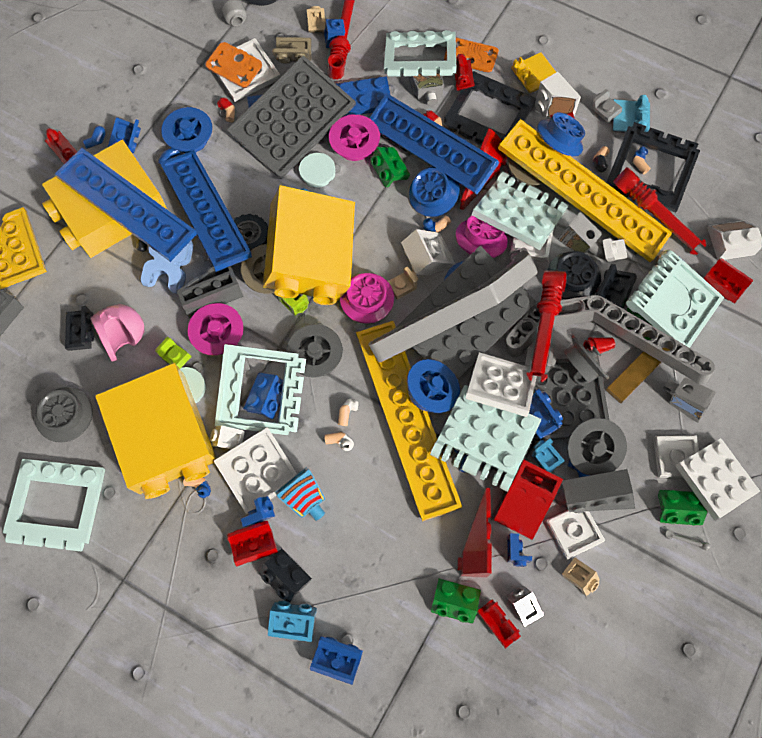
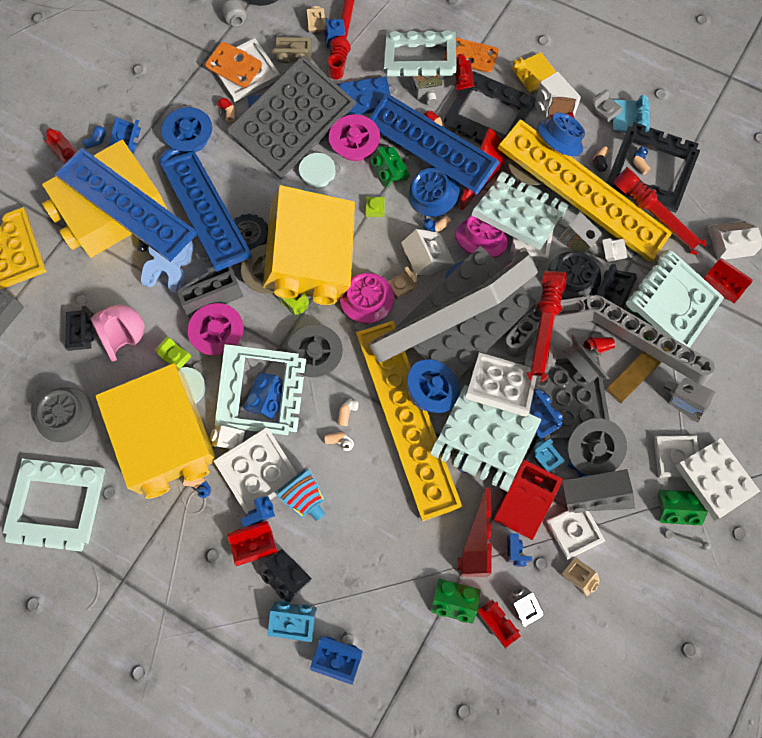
(375, 206): none -> lime plate

